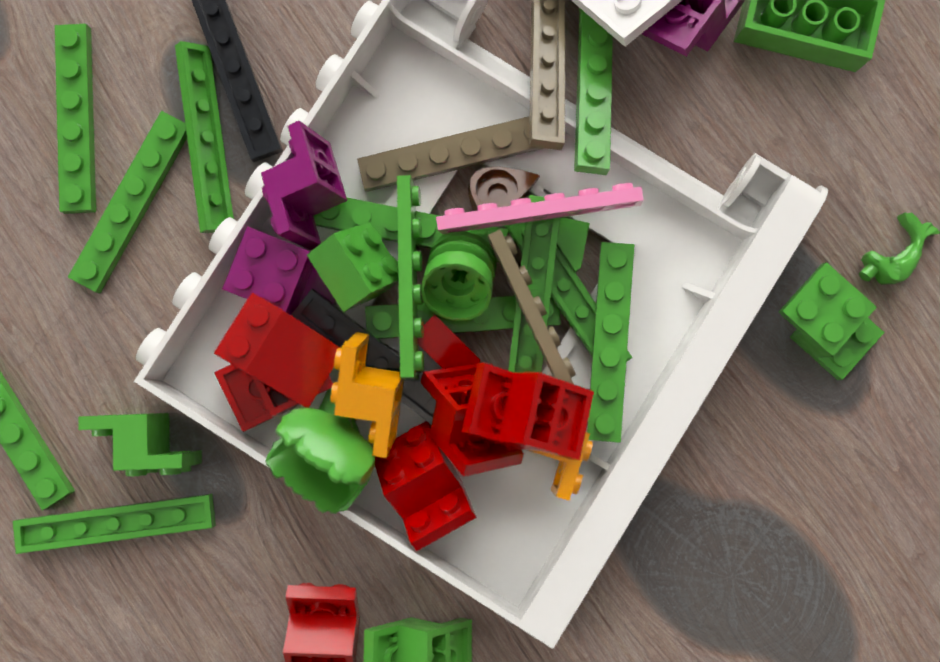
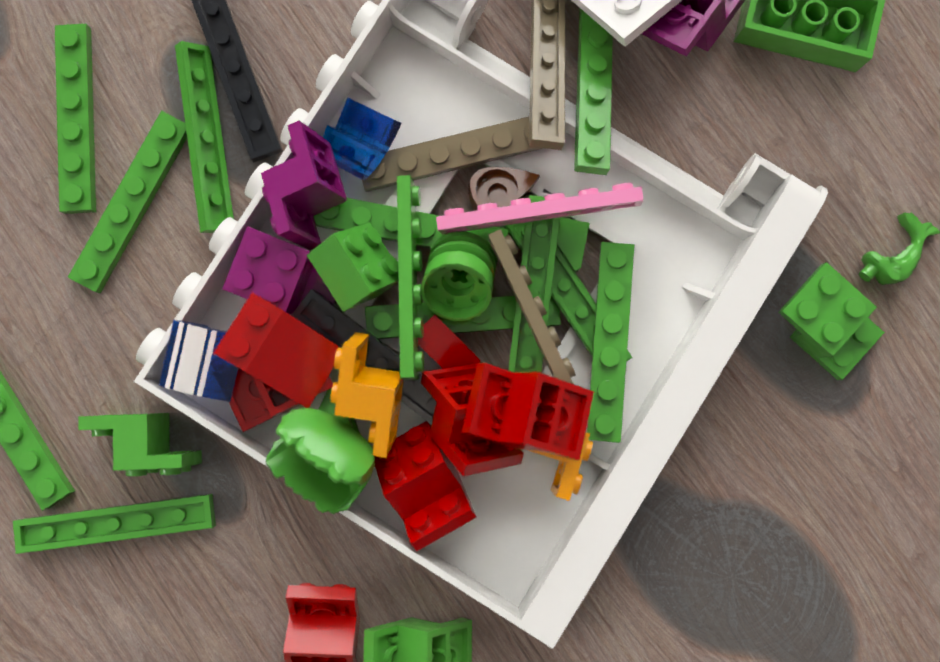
(193, 366): none -> slope
(361, 138): none -> clear blue slope

